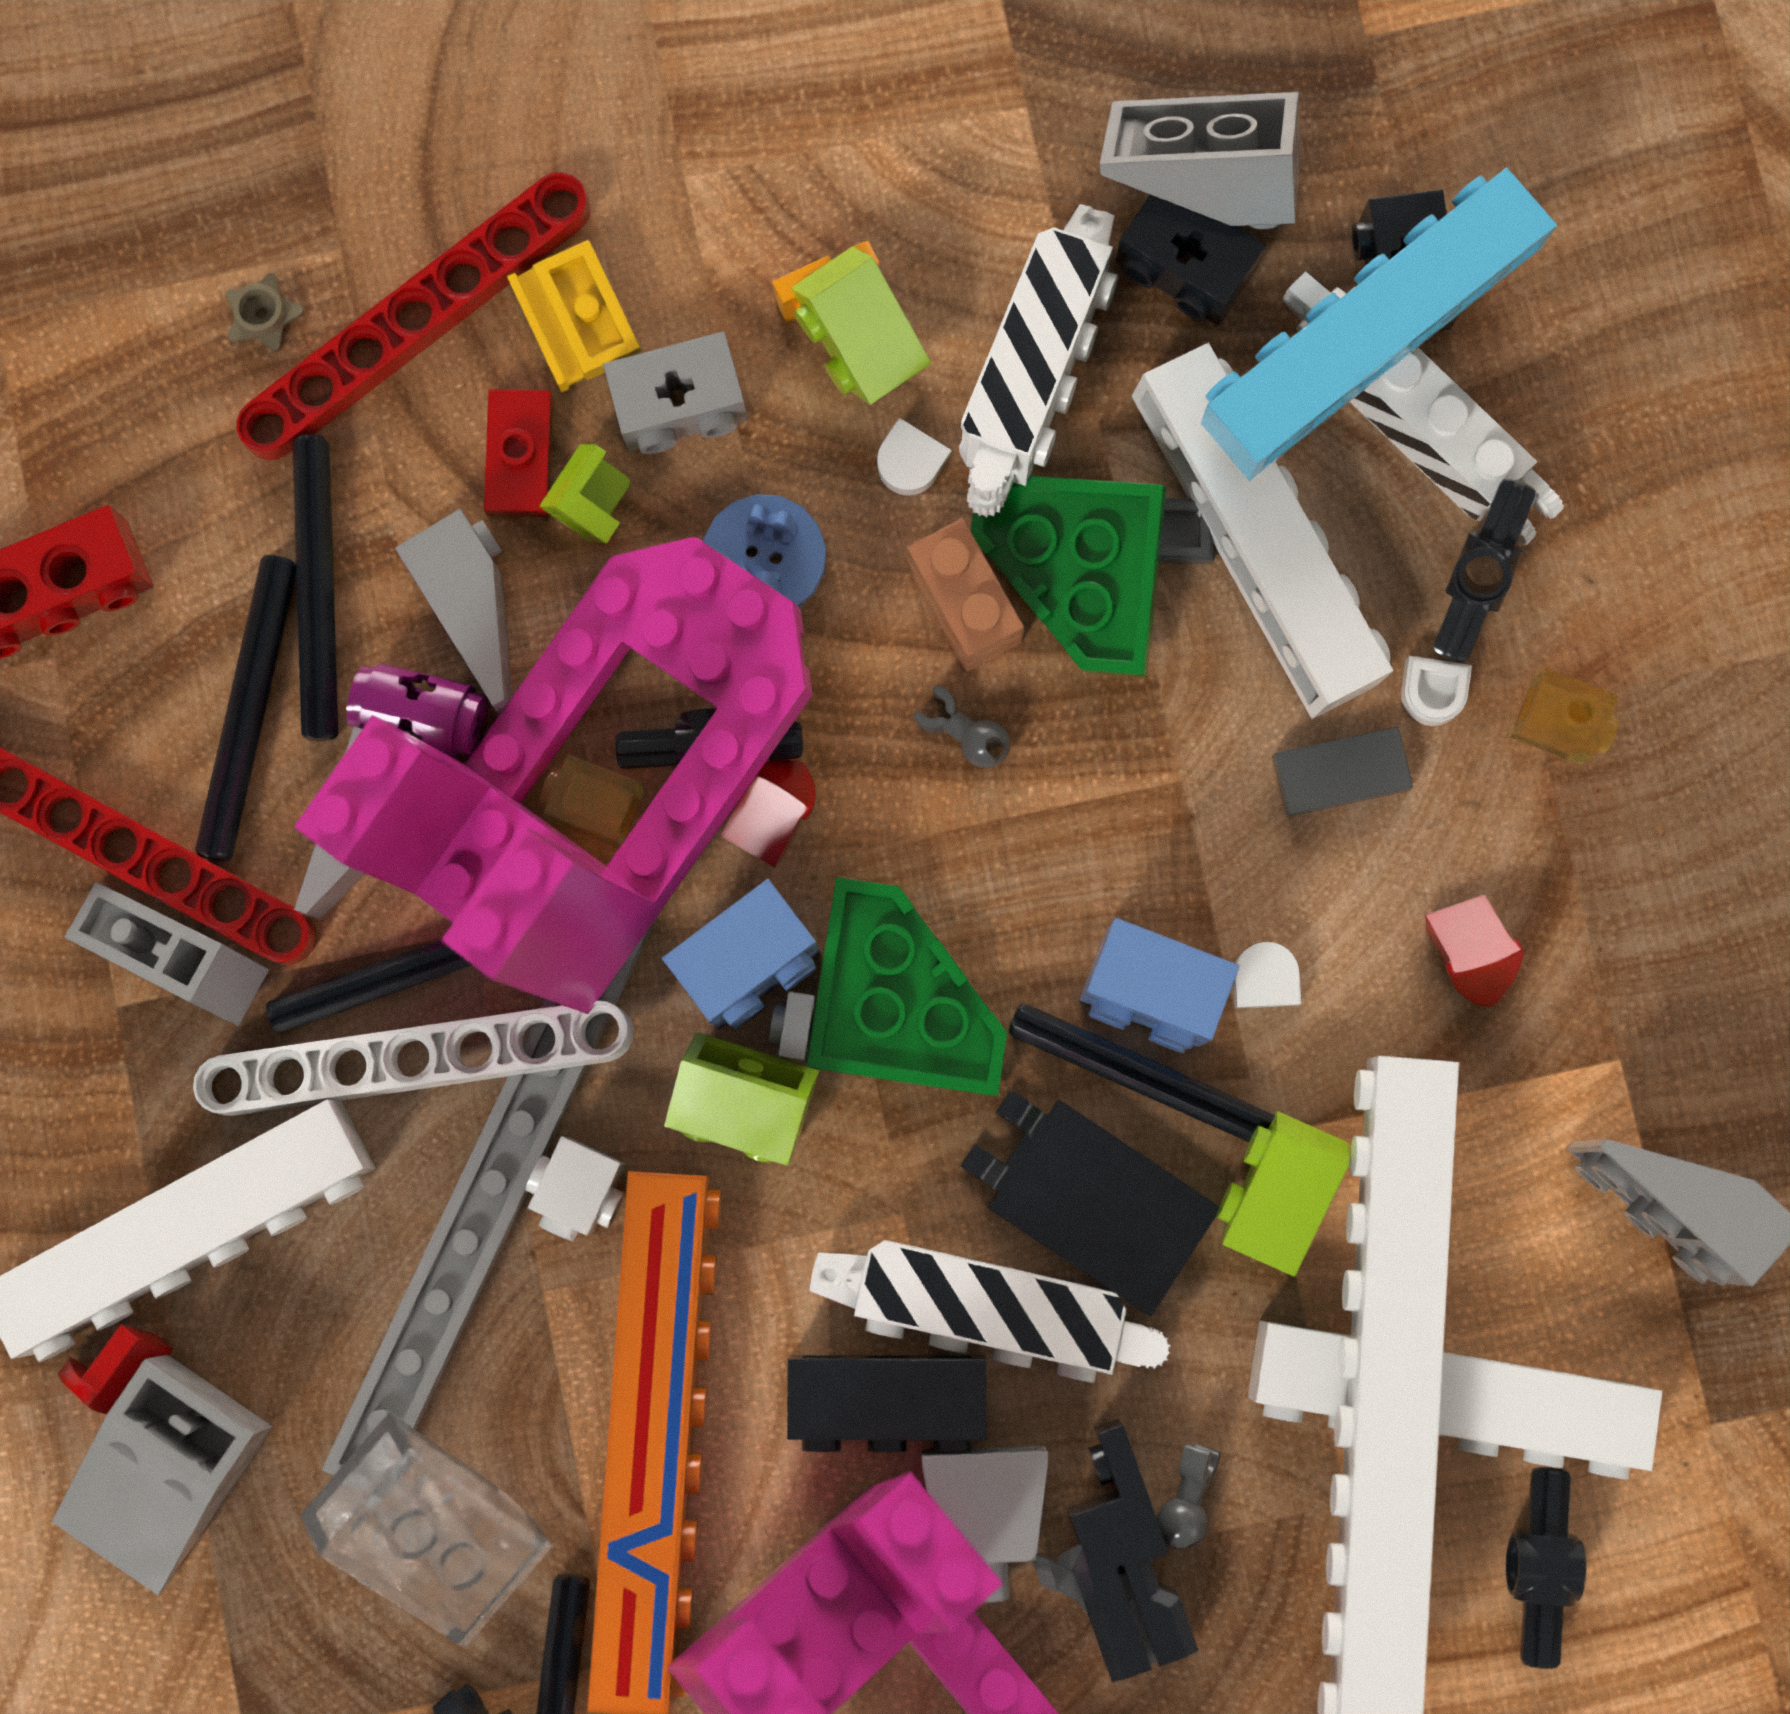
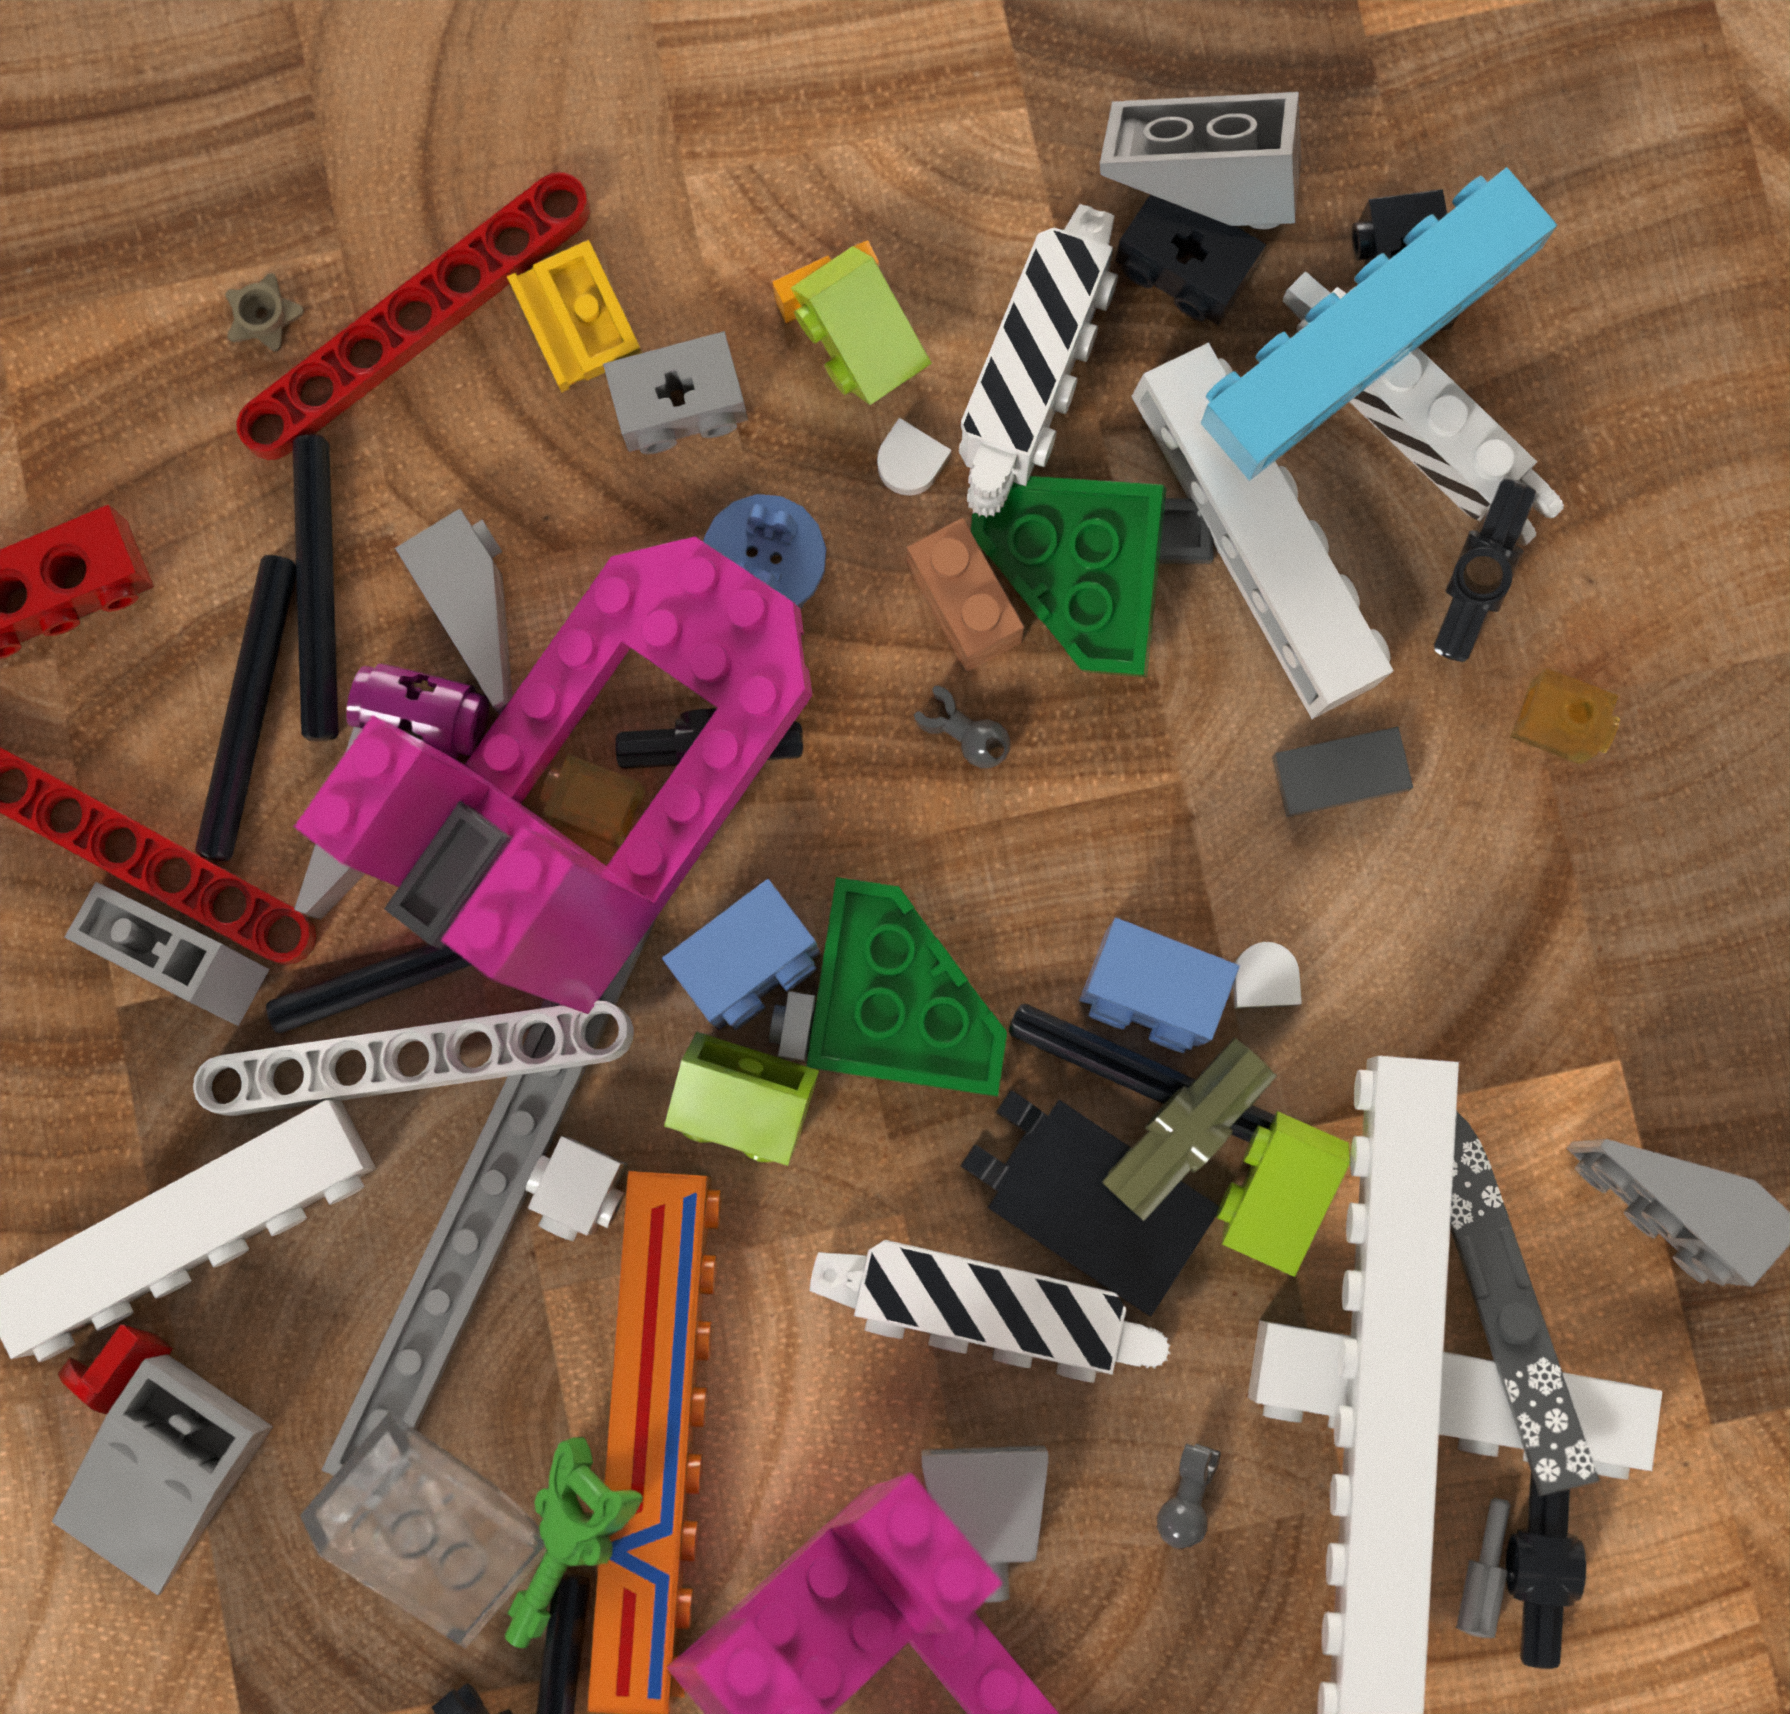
(448, 874): none -> dark grey tile
(518, 452): red plate -> none
(568, 1533): none -> bright green piece
(587, 494): lime panel -> none
(772, 810): tile -> none
(886, 1401): black brick -> none
(1112, 1567): black plate -> none
(1189, 1128): none -> olive piece
(1434, 689): white tile -> none
(1475, 949): tile -> none
(1485, 1578): none -> light grey axle
(1515, 1323): none -> dark grey piece

